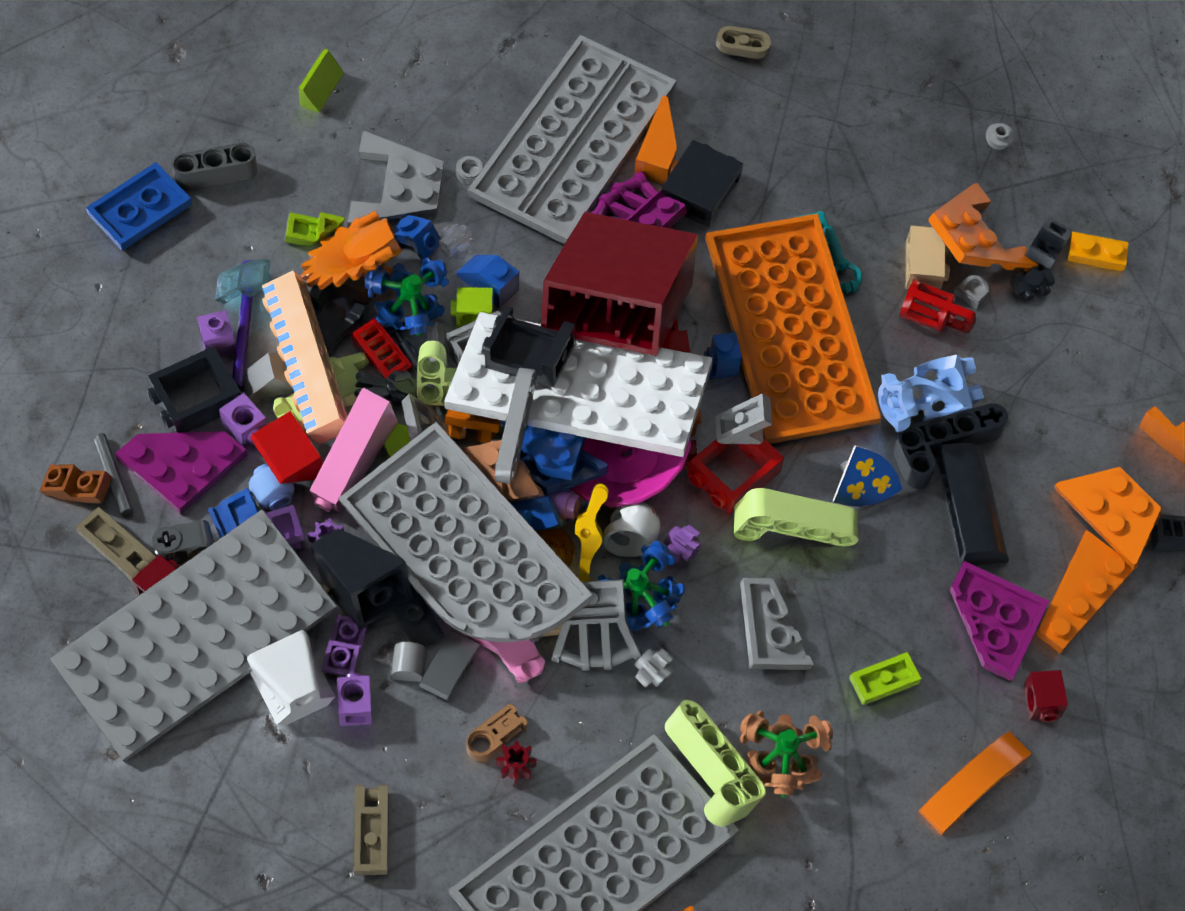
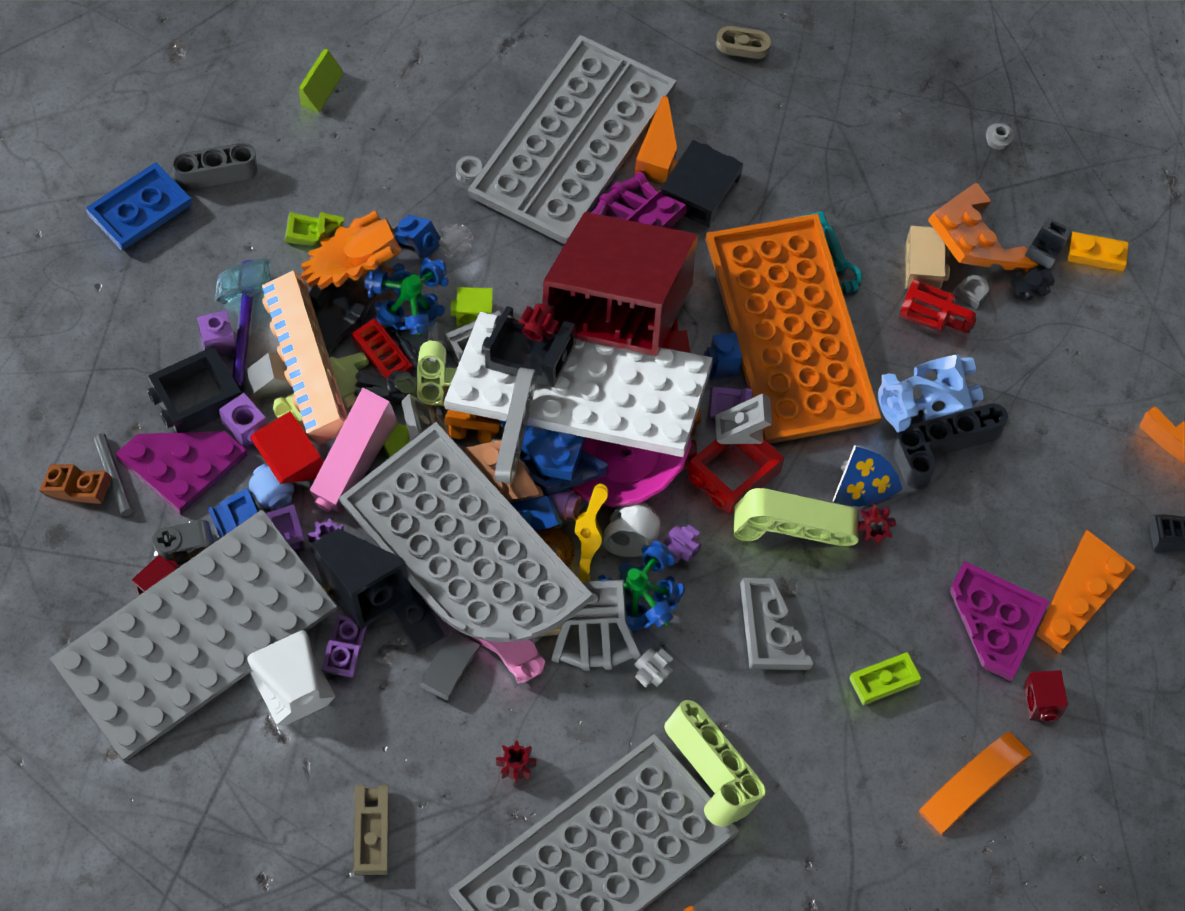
(114, 542): dark tan plate -> none
(354, 712): medium lavender brick -> none
(408, 661): light grey brick -> none
(410, 182): light grey wing -> none
(493, 273): blue slope -> none
(498, 731): medium nougat piece -> none
(538, 322): none -> dark red gear
(726, 398): none -> medium lavender bracket
(786, 740): nougat plant -> none
(876, 531): none -> dark red gear
(971, 504): black brick -> none
(1114, 509): orange wing -> none

